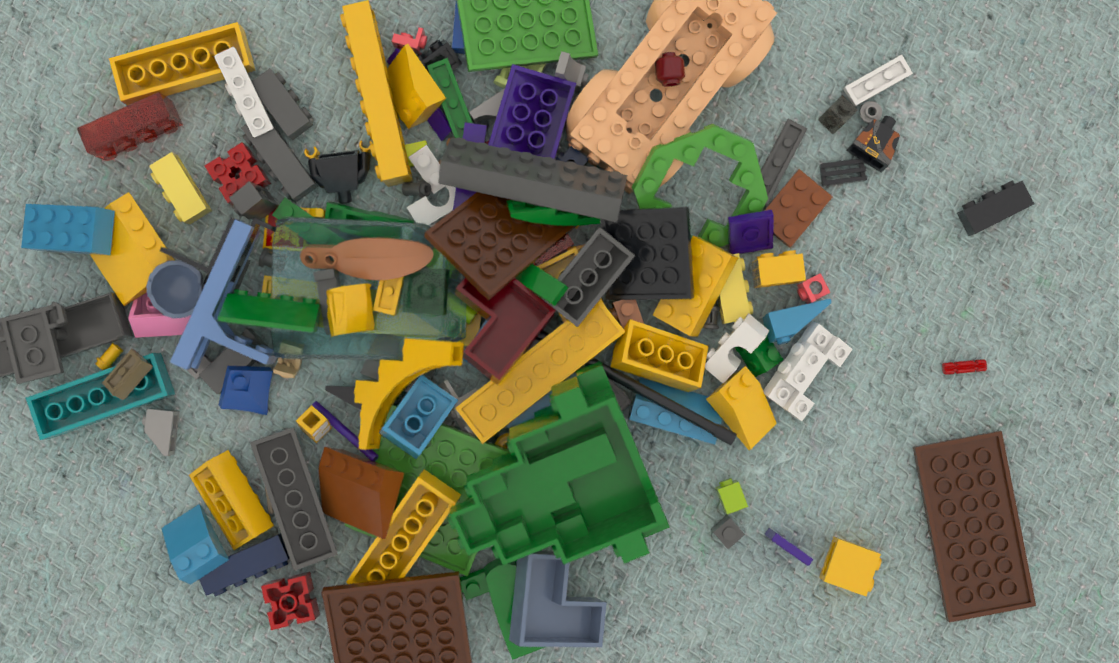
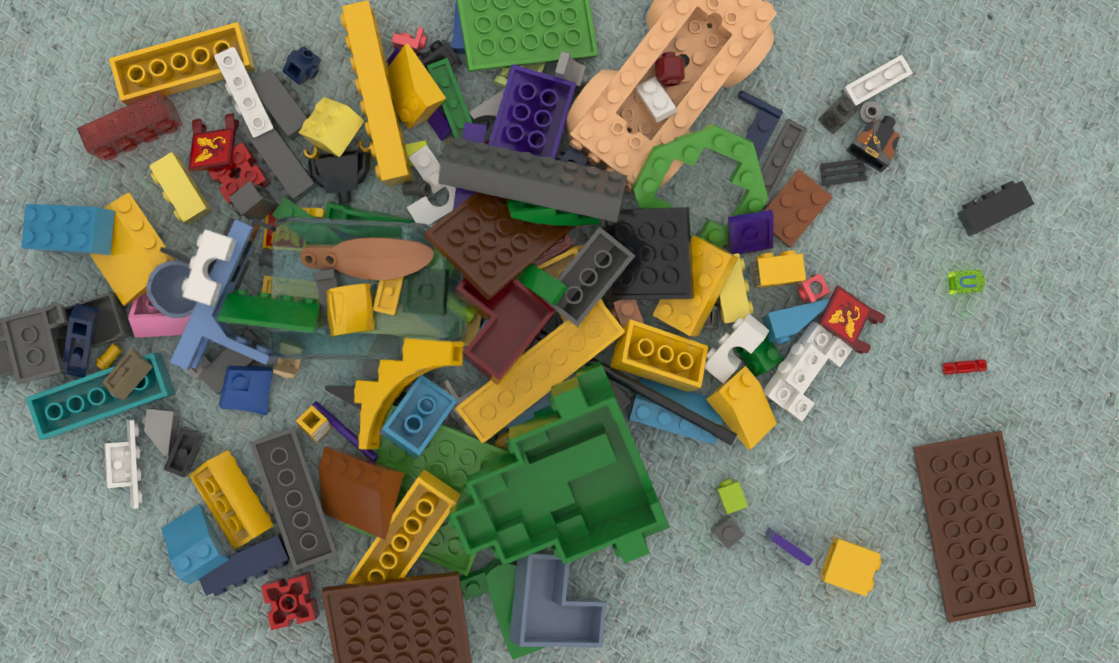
(80, 340): none -> dark blue slope
(122, 466): none -> white bracket
(184, 451): none -> black brick
(199, 284): none -> white arch
(212, 148): none -> flag
(301, 65): none -> dark blue brick
(331, 126): none -> light yellow brick
(656, 99): none -> white plate
(763, 123): none -> dark blue plate
(846, 318): none -> flag
(966, 282): none -> clear neon green brick

